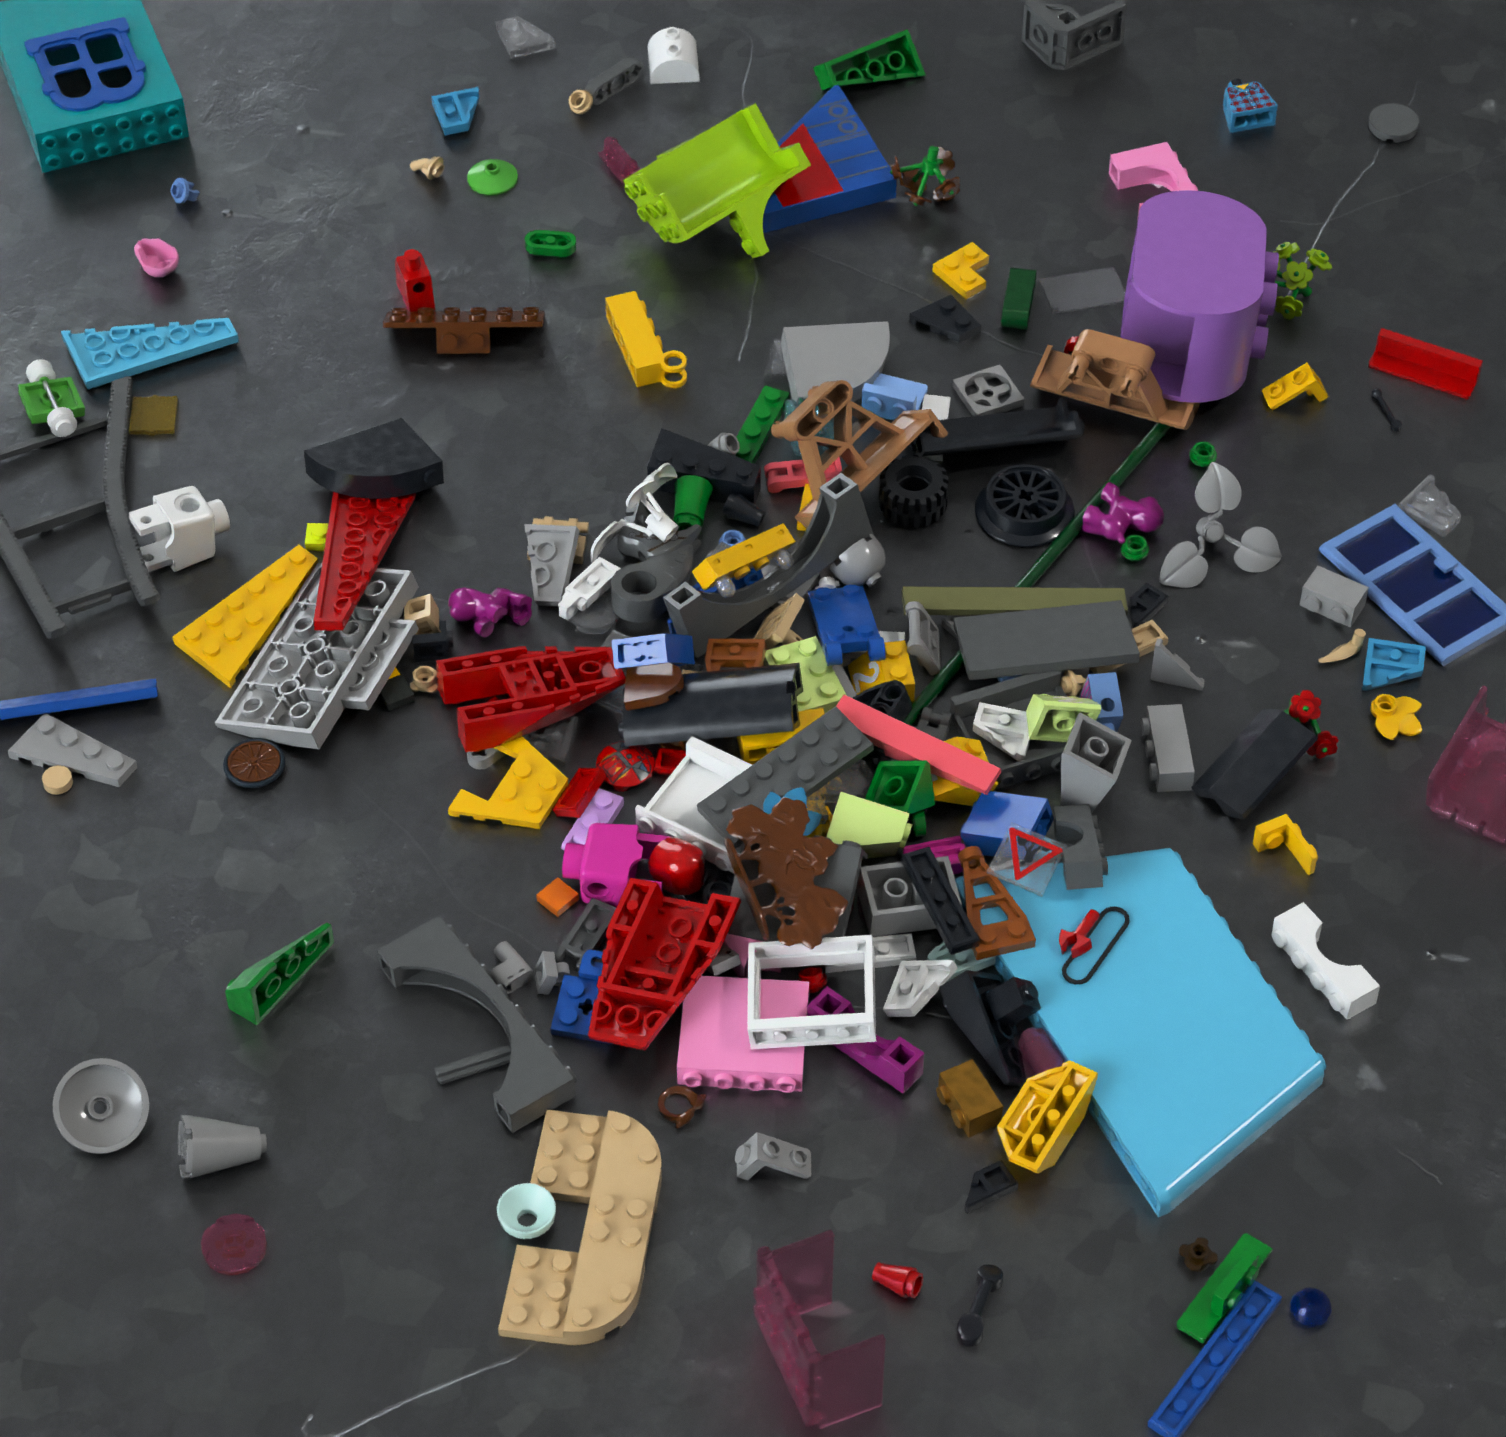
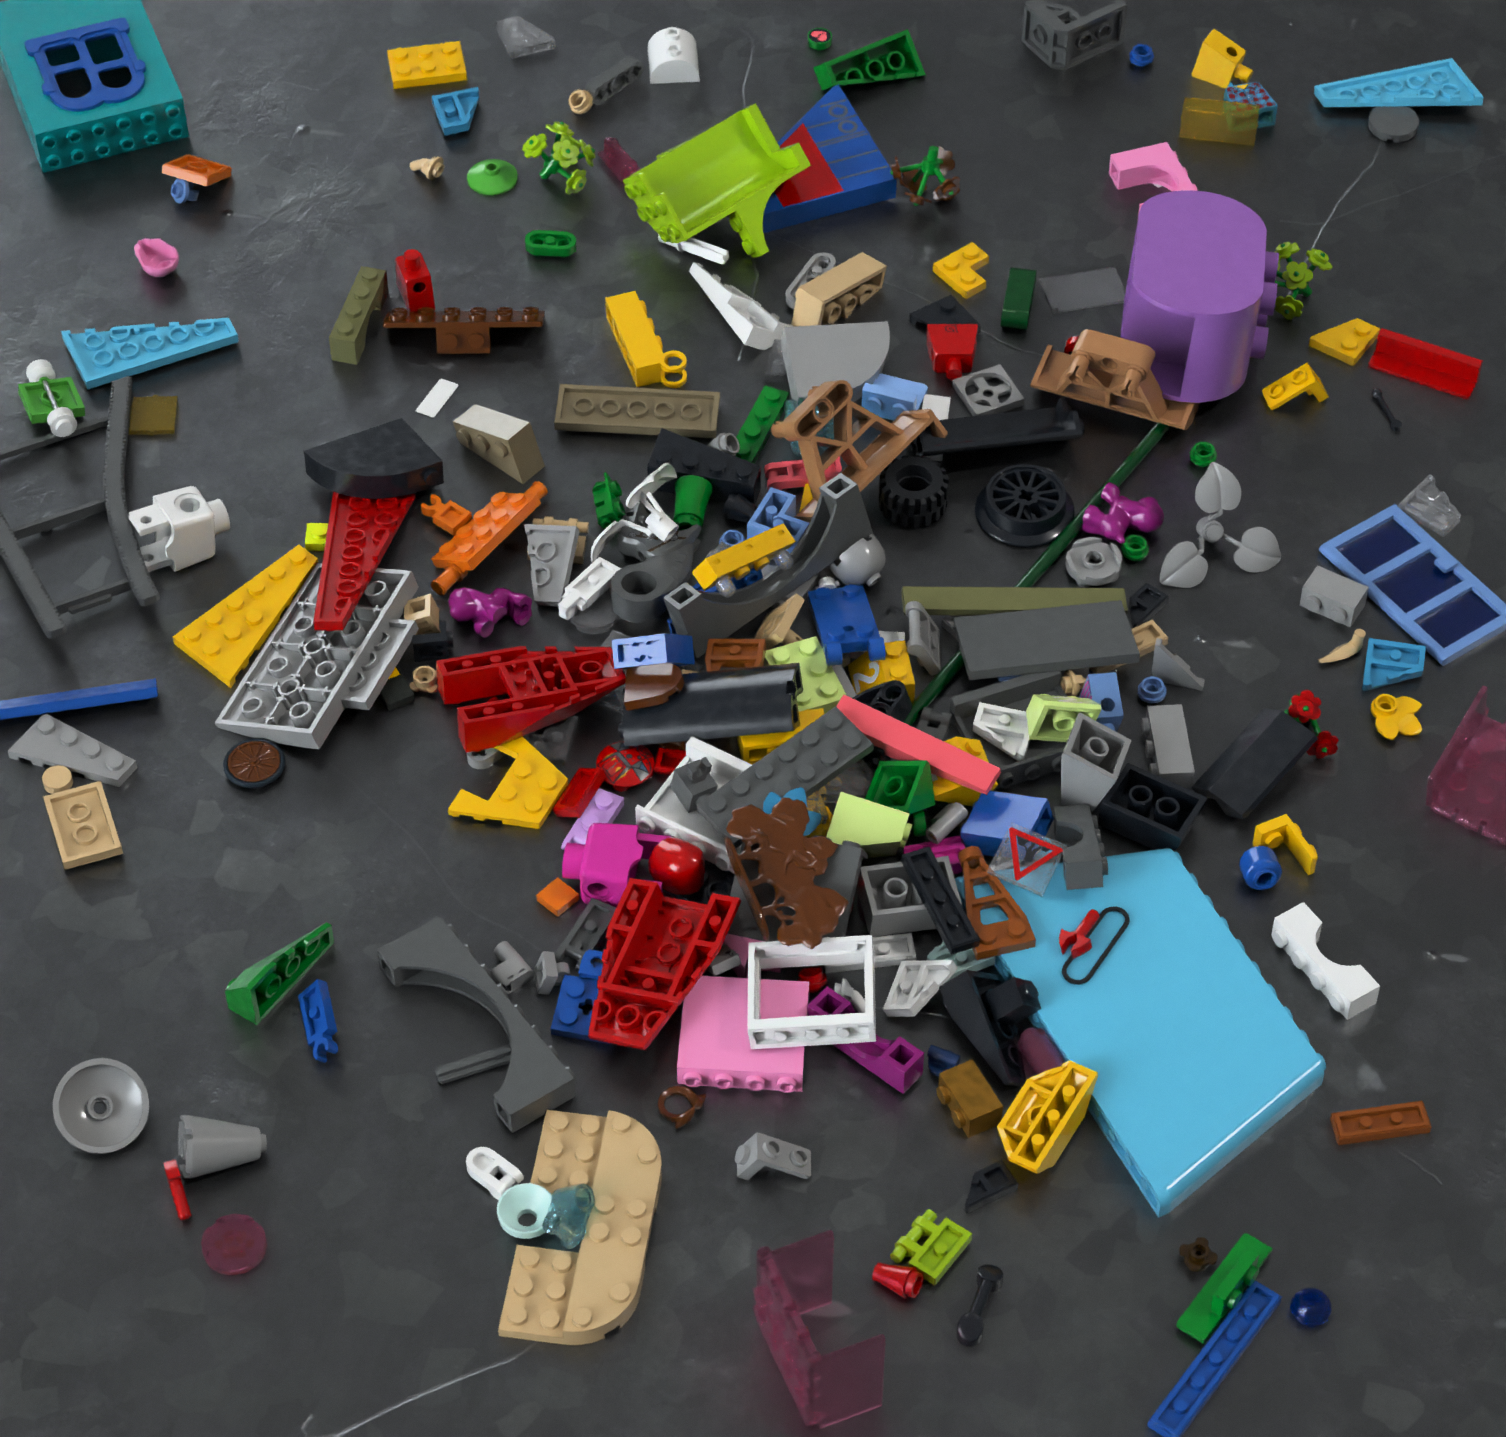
(82, 825): none -> tan plate
(177, 1189): none -> red bar
(196, 170): none -> orange tile
(318, 1019): none -> blue plate
(349, 331): none -> olive arch
(426, 65): none -> yellow plate
(437, 398): none -> white sticker
(446, 516): none -> orange plate
(483, 534): none -> orange plate
(485, 1163): none -> white plate
(500, 441): none -> dark tan wedge
(563, 154): none -> lime plant
(569, 1212): none -> clear light blue piece
(606, 496): none -> green hinge
(637, 410): none -> dark tan plate
(693, 783): none -> dark grey brick
(701, 249): none -> white axle
(743, 314): none -> white wedge
(774, 510): none -> medium blue brick
(816, 266): none -> light grey plate
(819, 38): none -> tile
(838, 291): none -> tan wedge
(846, 991): none -> white plate
(939, 1250): none -> lime plate
(941, 1060): none -> dark blue plate
(946, 821): none -> light grey piece
(952, 348): none -> red torso
(1091, 574): none -> light grey plate
(1141, 55): none -> blue plate
(1150, 809): none -> black brick
(1152, 690): none -> medium blue plate
(1219, 121): none -> clear yellow piece
(1220, 61): none -> yellow torso
(1260, 868): none -> blue head
(1346, 341): none -> yellow wing
(1380, 1122): none -> dark orange tile
(1418, 85): none -> medium azure wing

